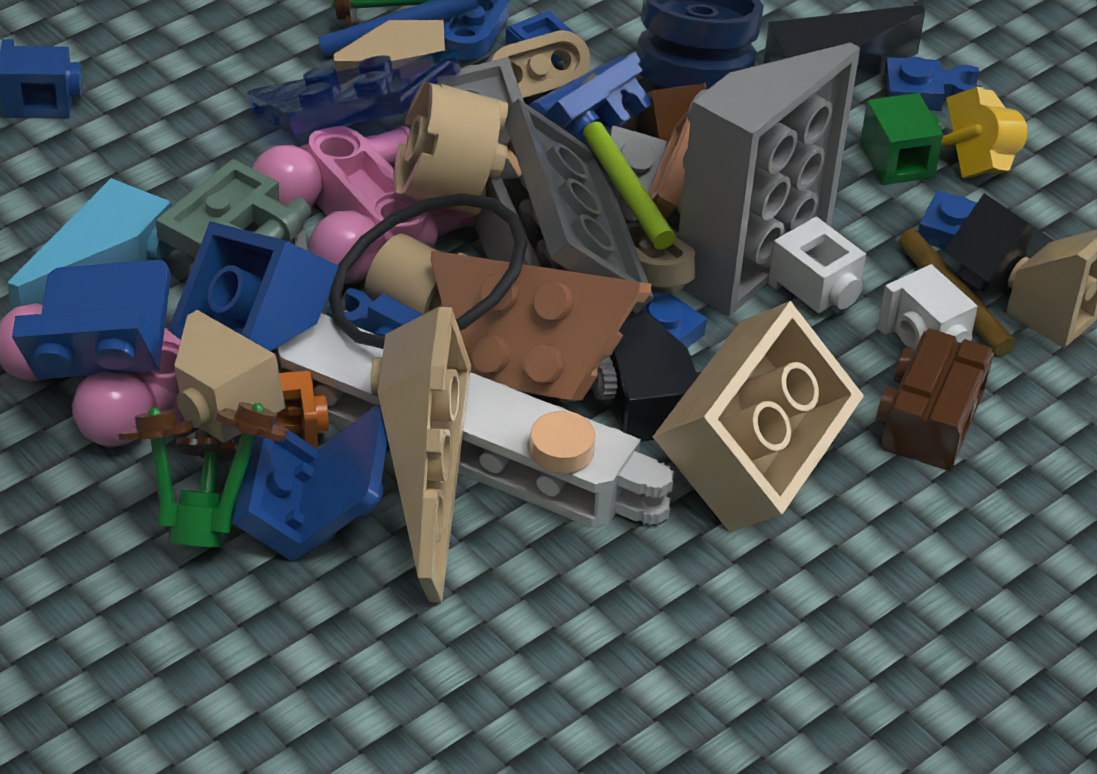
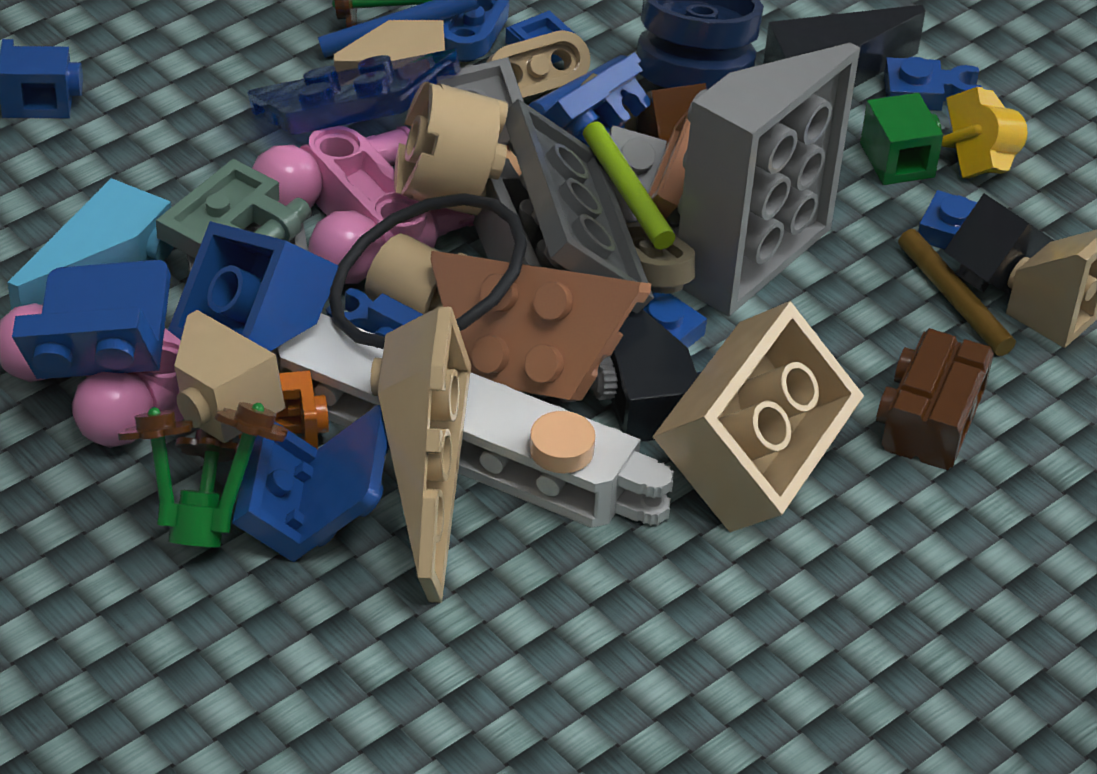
(818, 266): white brick -> none
(925, 302): white brick -> none

